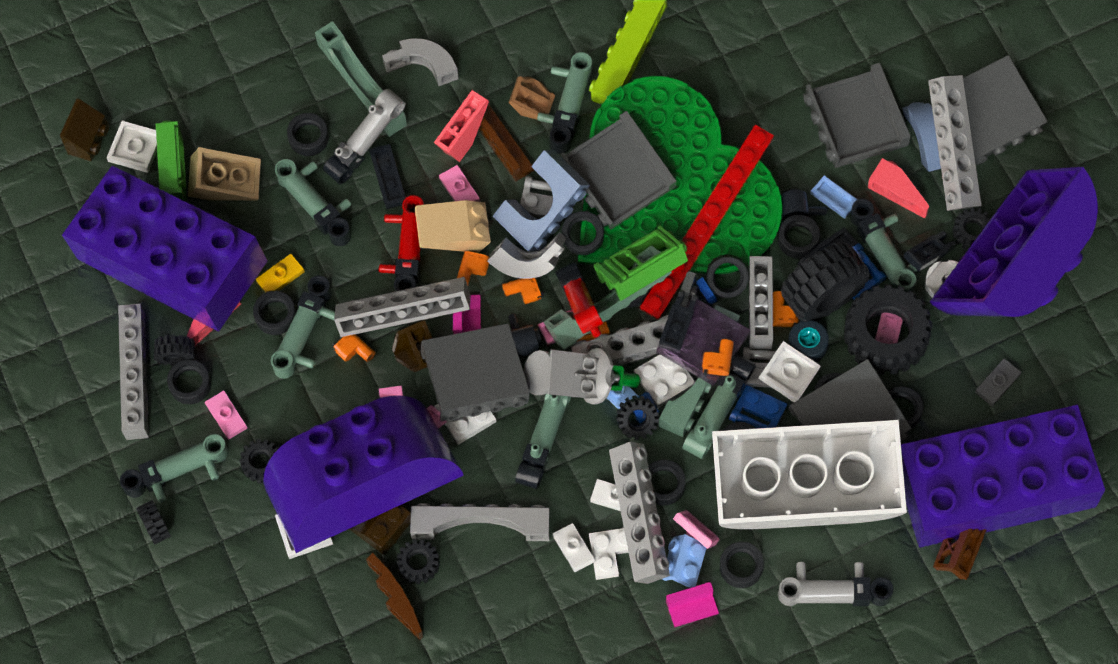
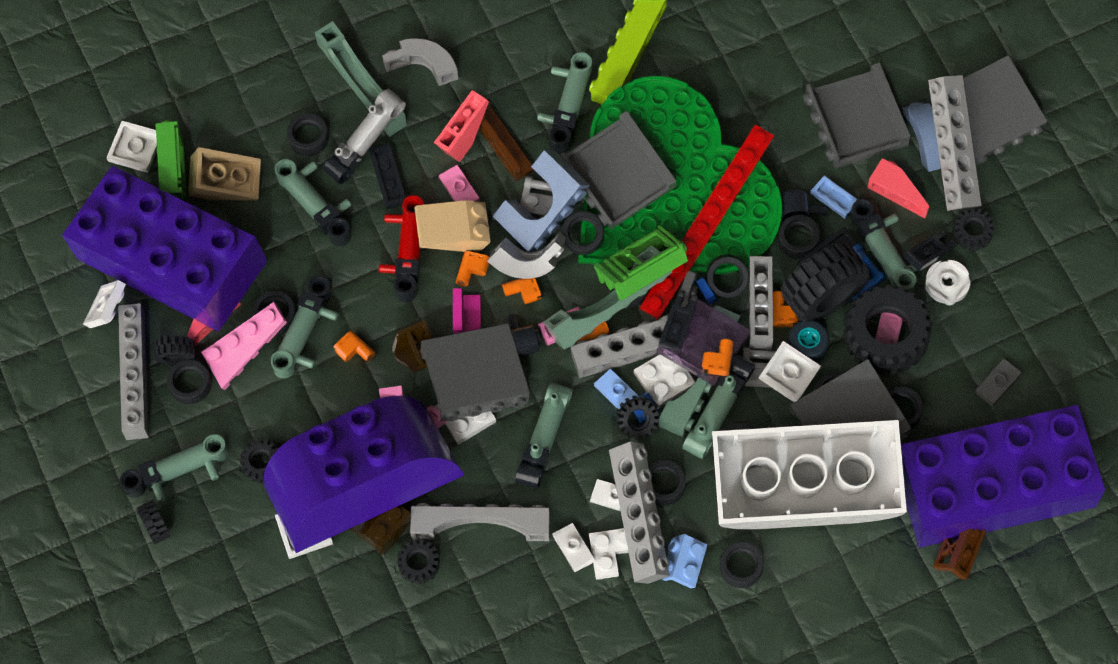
(84, 131): dark brown slope -> none
(104, 304): none -> white plate
(226, 415): bright pink plate -> none
(237, 348): none -> bright pink wing
(280, 274): yellow plate -> none
(398, 602): reddish brown slope -> none
(402, 307): light grey brick -> none
(531, 97): medium nougat slope -> none
(576, 374): light grey piece -> none
(580, 299): red piece -> none
(691, 604): dark pink panel -> none
(696, 529): bright pink plate -> none
(760, 405): blue plate -> none
(855, 591): light grey piece -> none
(1024, 247): dark purple brick -> none

